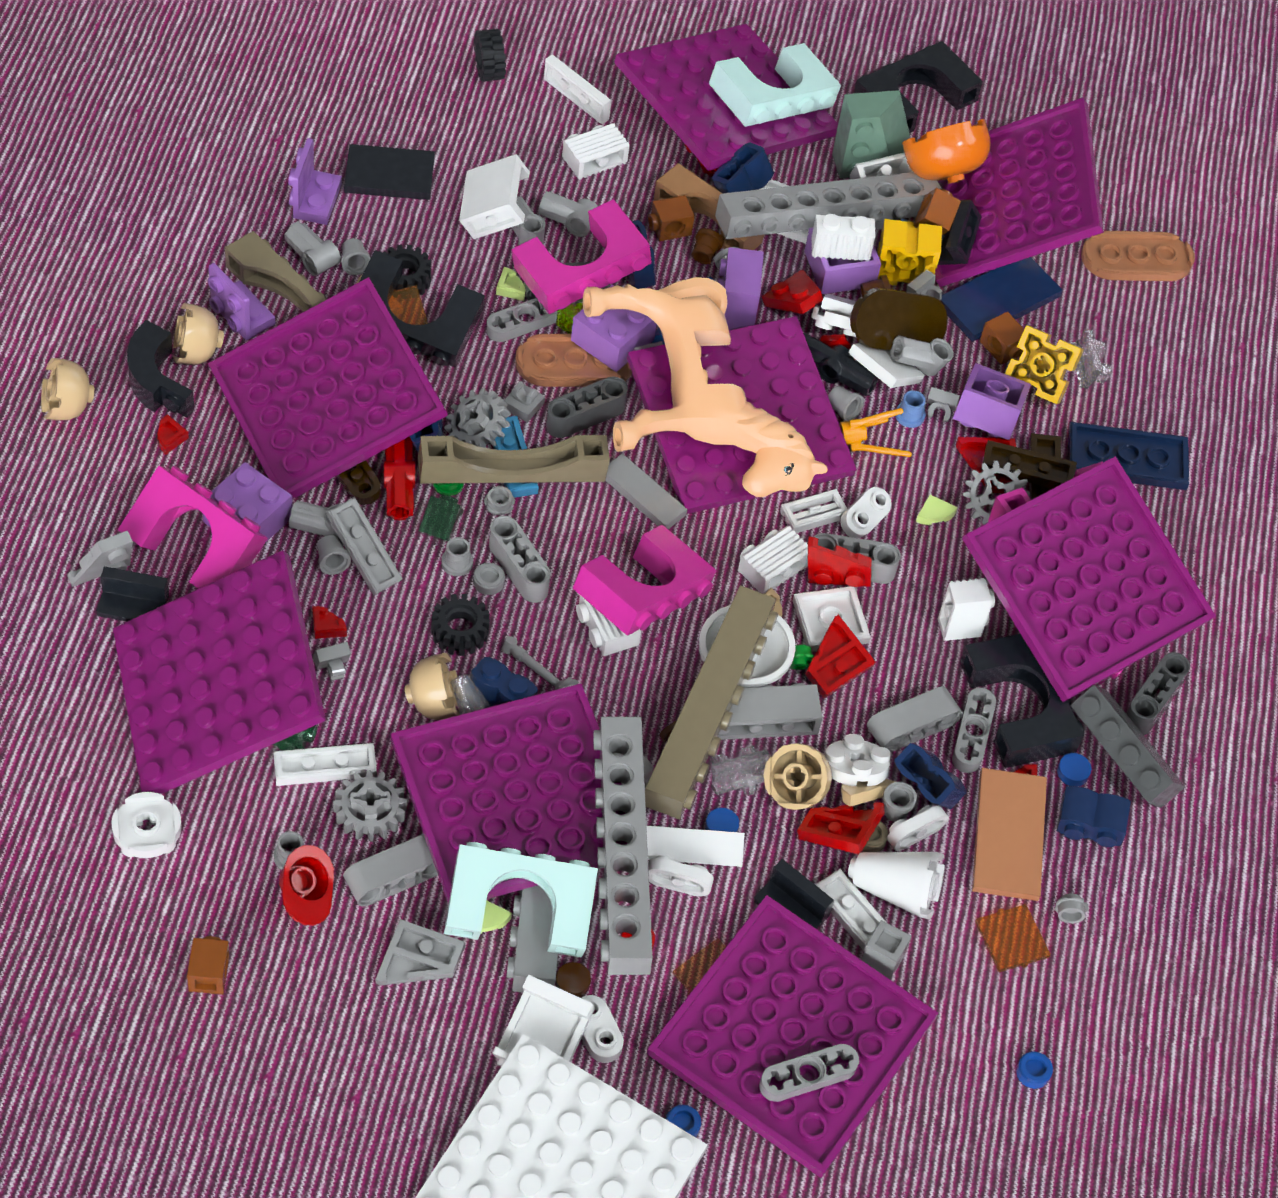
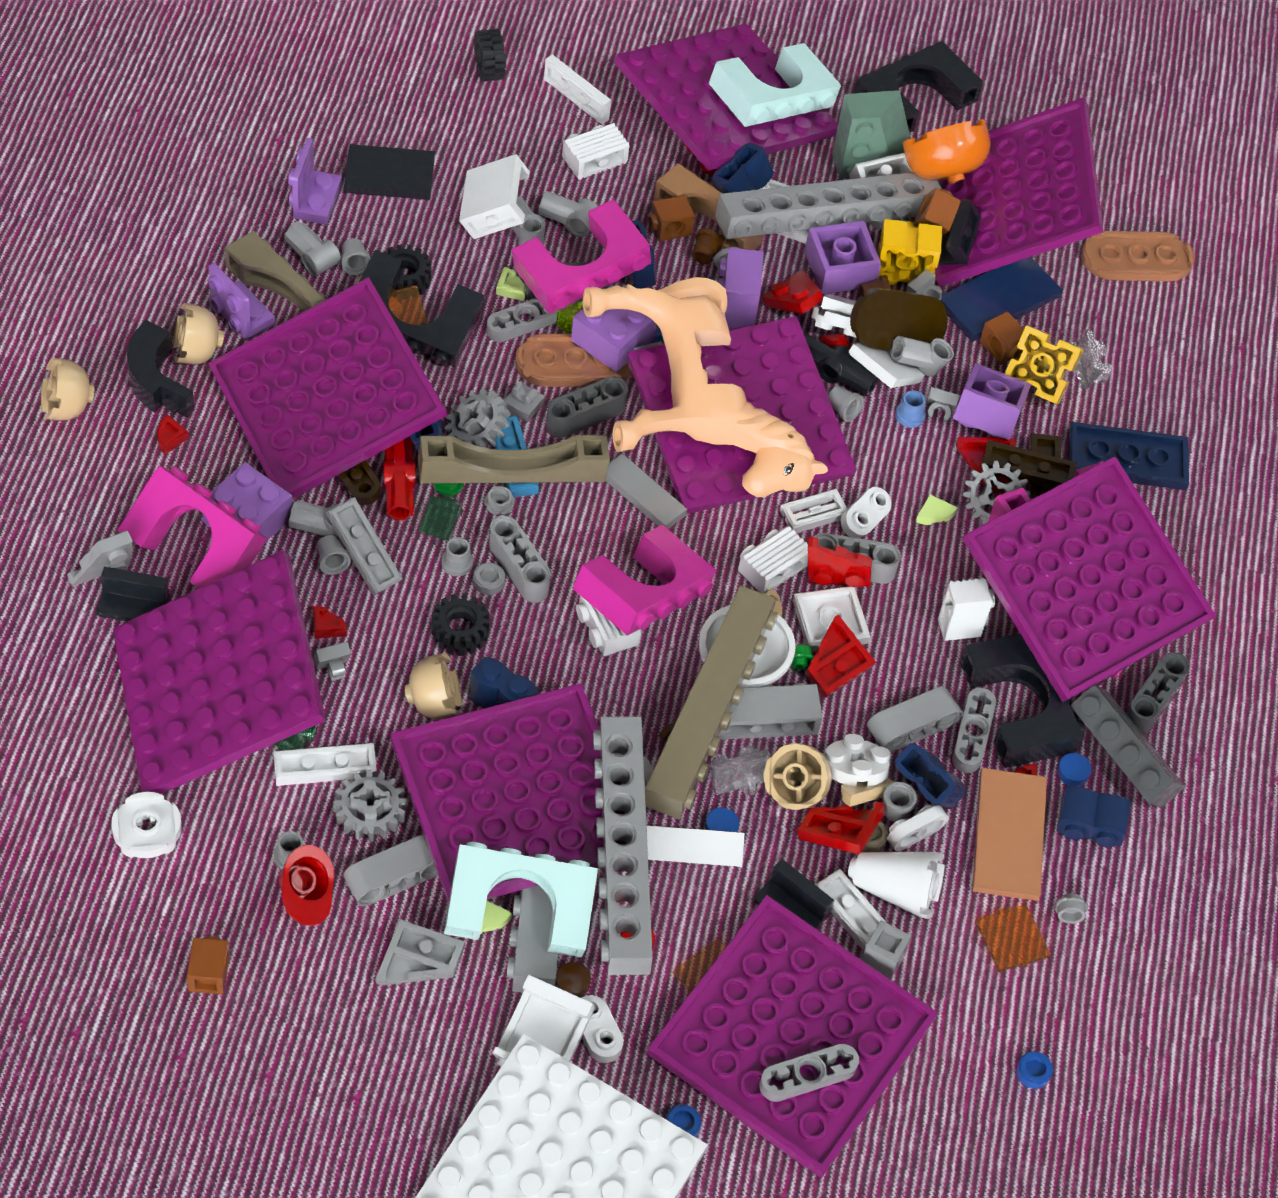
(468, 695): clear cone -> none
(510, 647): light grey piece -> none
(680, 877): white plate -> none
(843, 237): white brick -> none
(856, 432): light orange plant -> none

